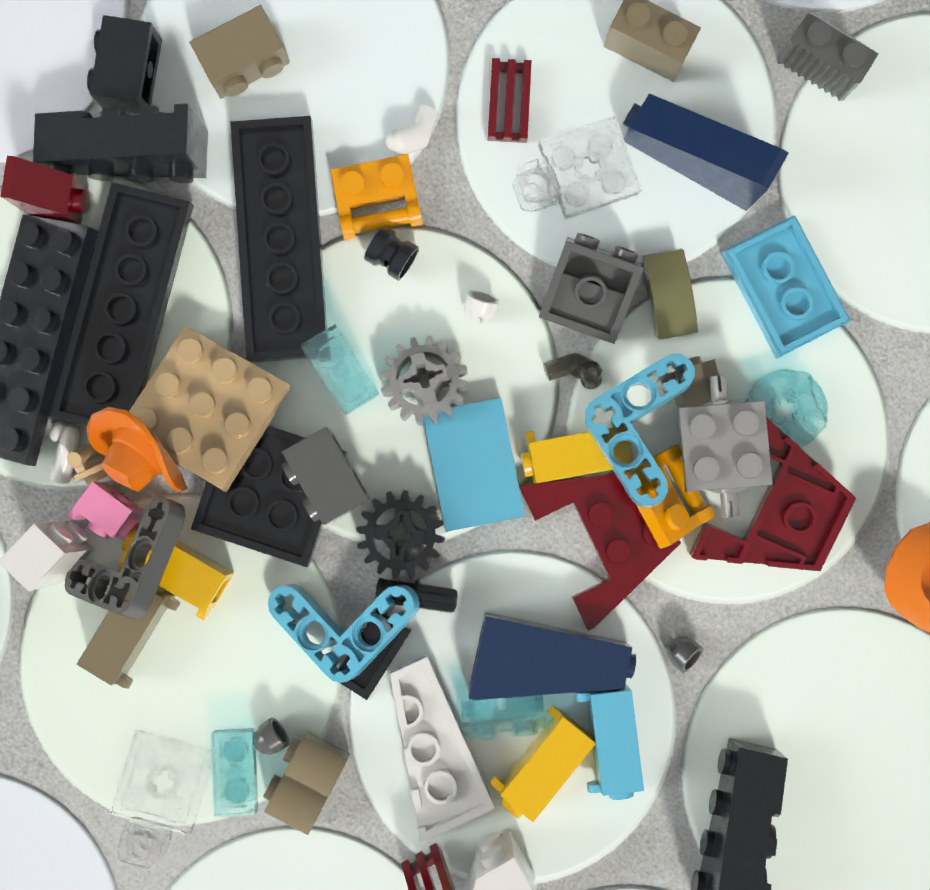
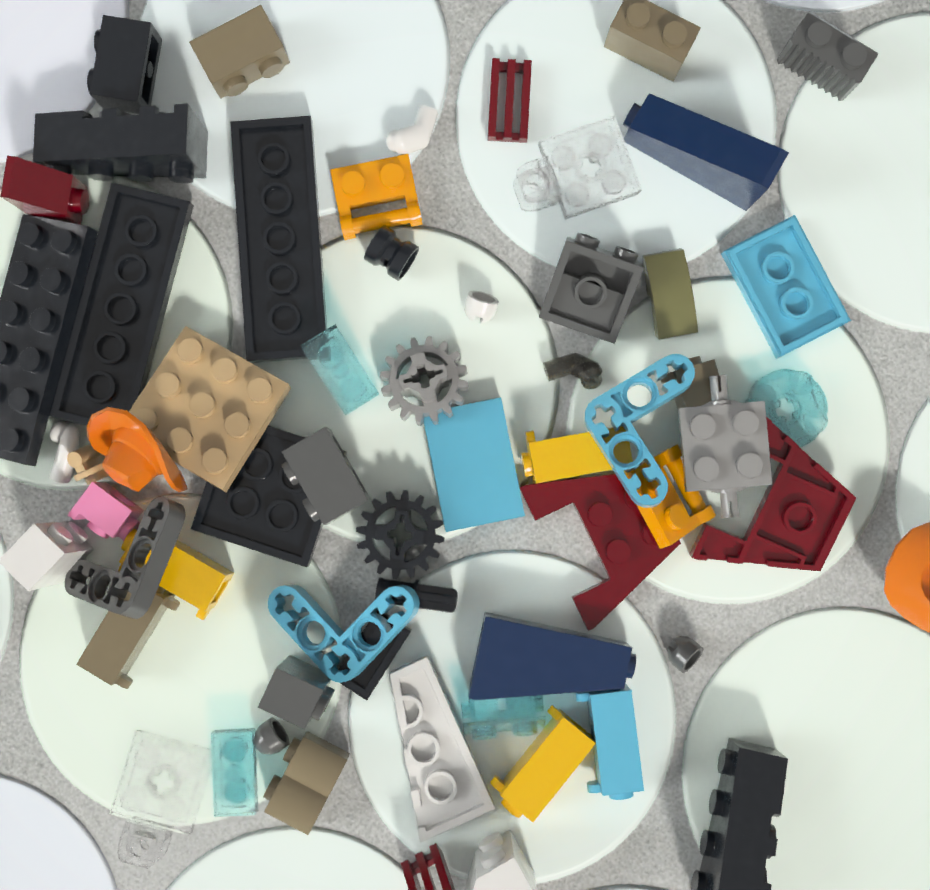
(297, 692): none -> dark grey brick

